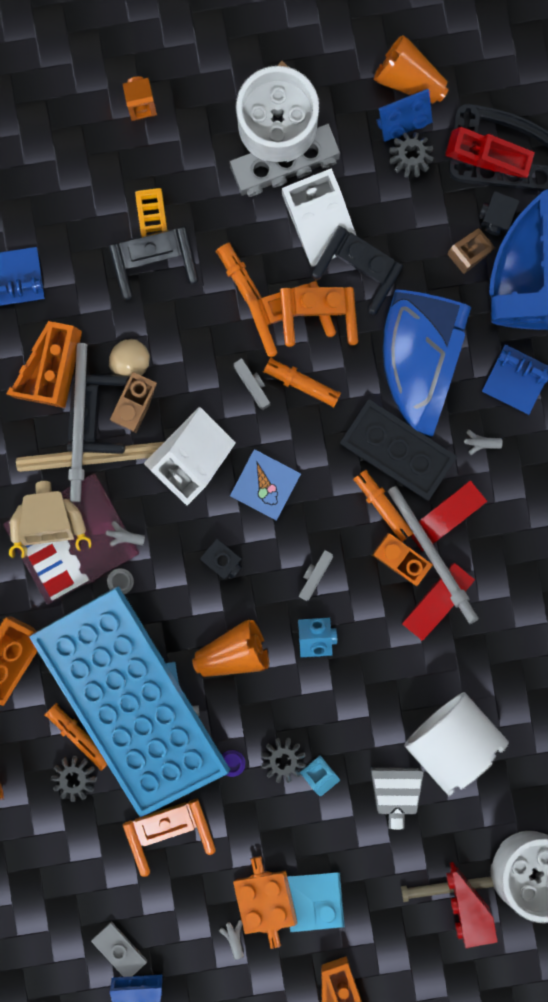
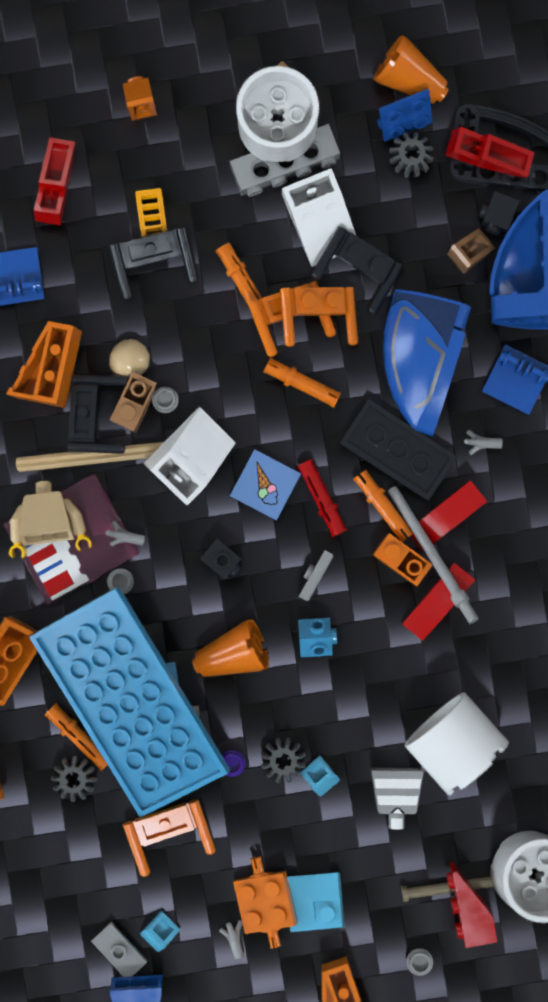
(54, 181): none -> red slope
(76, 473): light grey bar -> none
(160, 931): none -> medium azure slope
(165, 400): none -> light grey plate
(253, 384): light grey plate -> none
(326, 507): none -> red pin
(419, 962): none -> light grey plate

